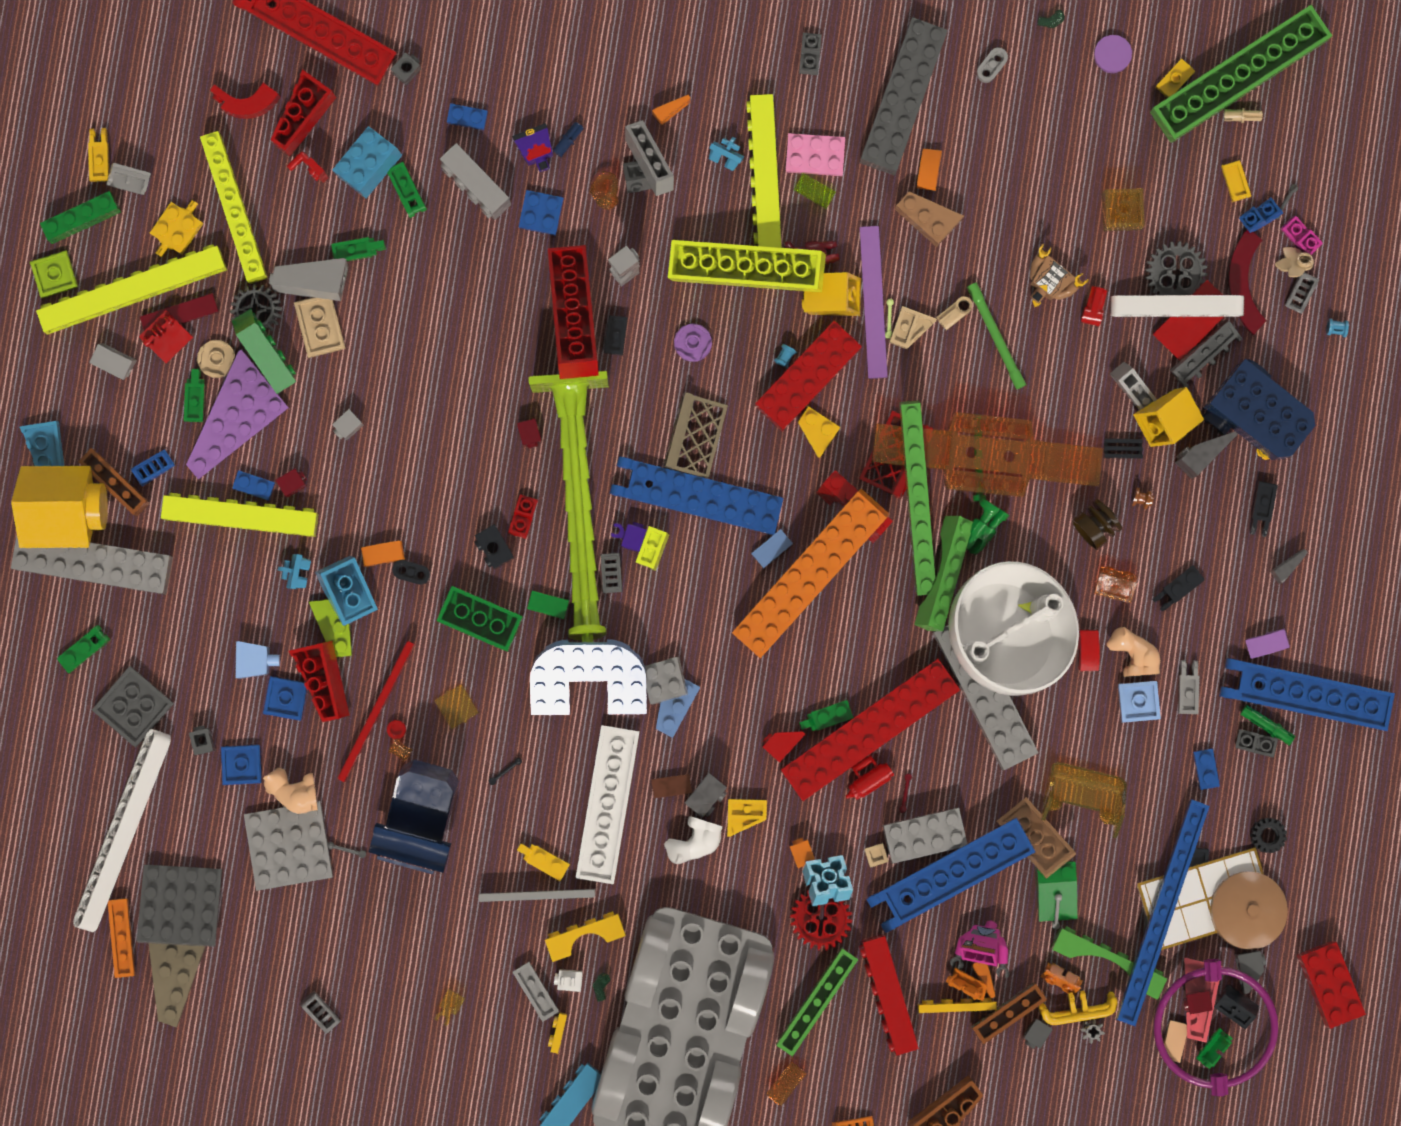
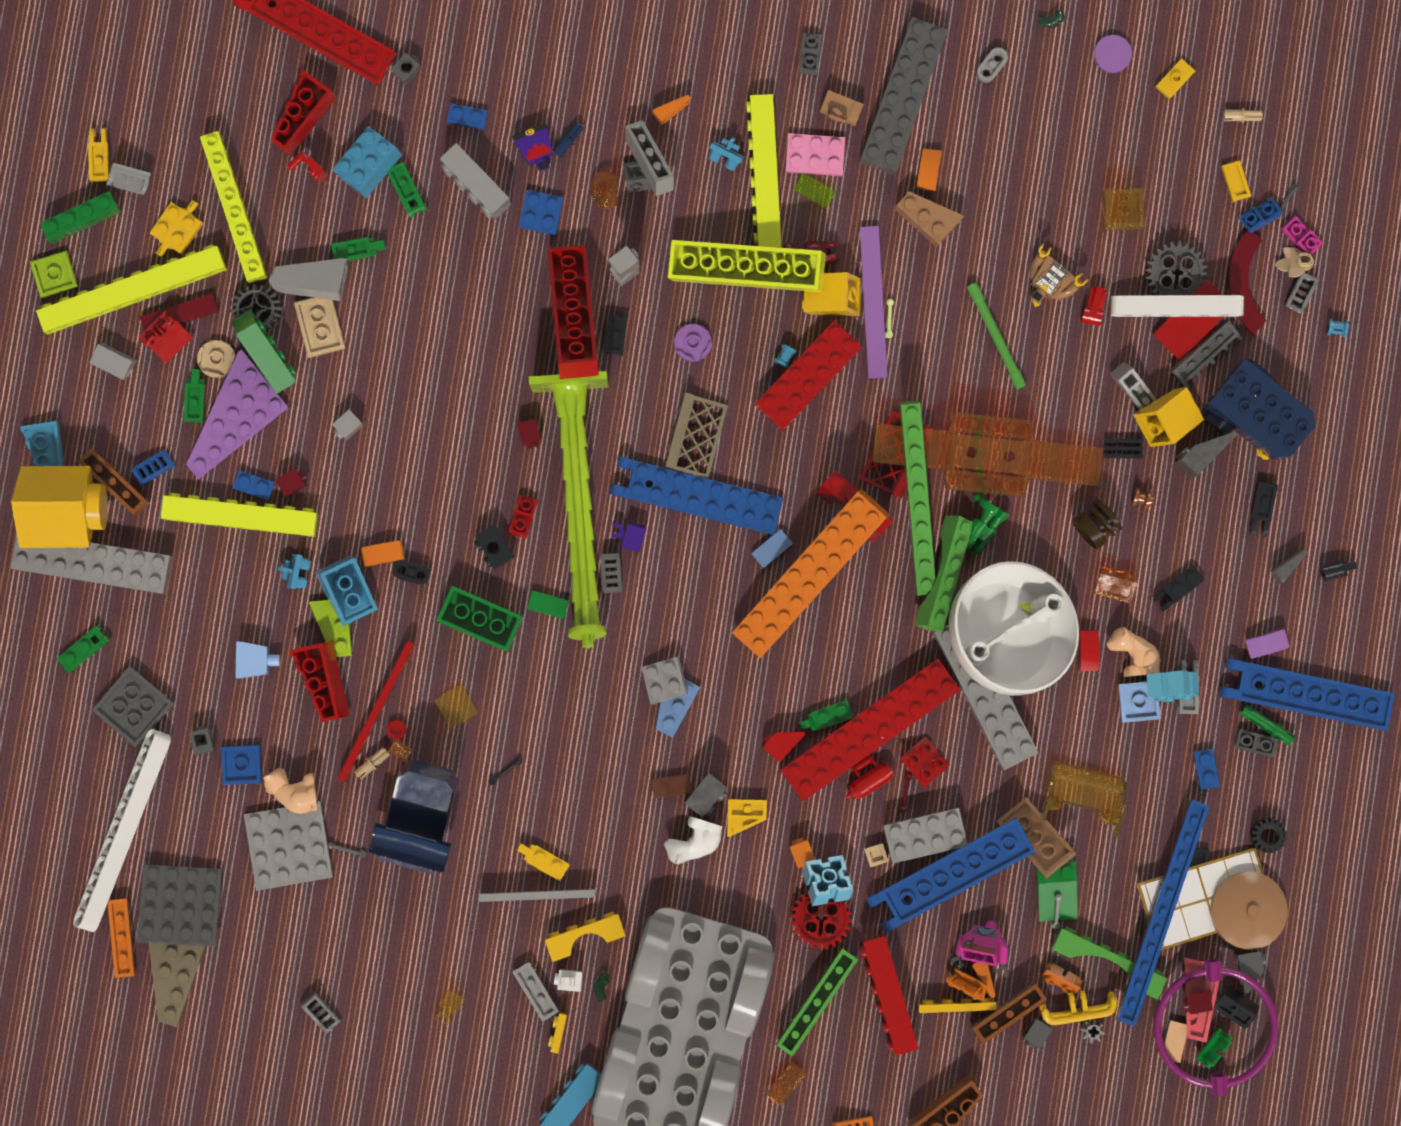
(248, 108): red arch -> none
(285, 698): blue tile -> none
(371, 763): none -> tan axle
(587, 661): plate -> none
(607, 804): white plate -> none
(652, 548): neon yellow hinge -> none
(817, 430): yellow wing -> none
(841, 108): none -> medium nougat piece
(910, 327): tan wing -> none
(924, 762): none -> red hinge
(953, 313): tan piece -> none
(1173, 685): none -> medium azure brick
(1241, 74): bright green brick -> none
(1331, 984): red brick -> none
(1336, 569): none -> black hinge

